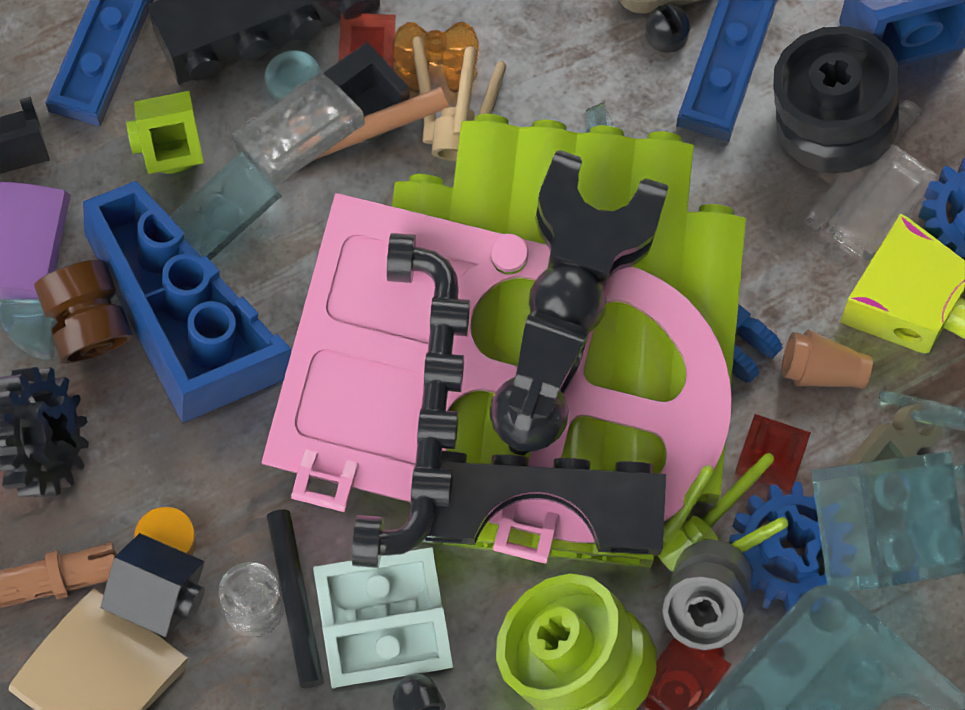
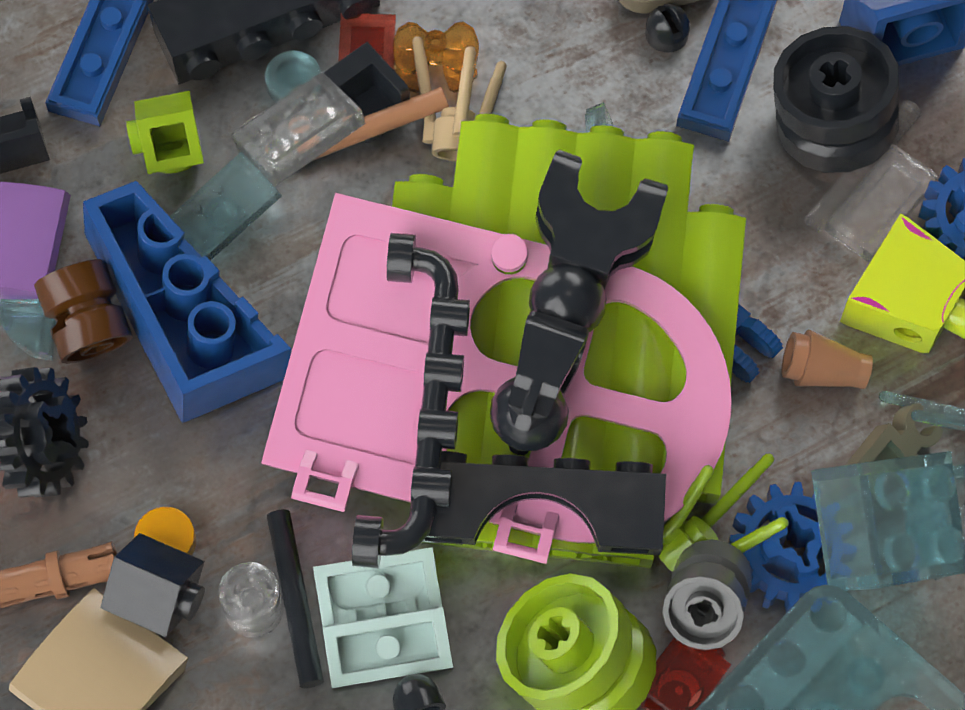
(780, 440): clear red tile -> none

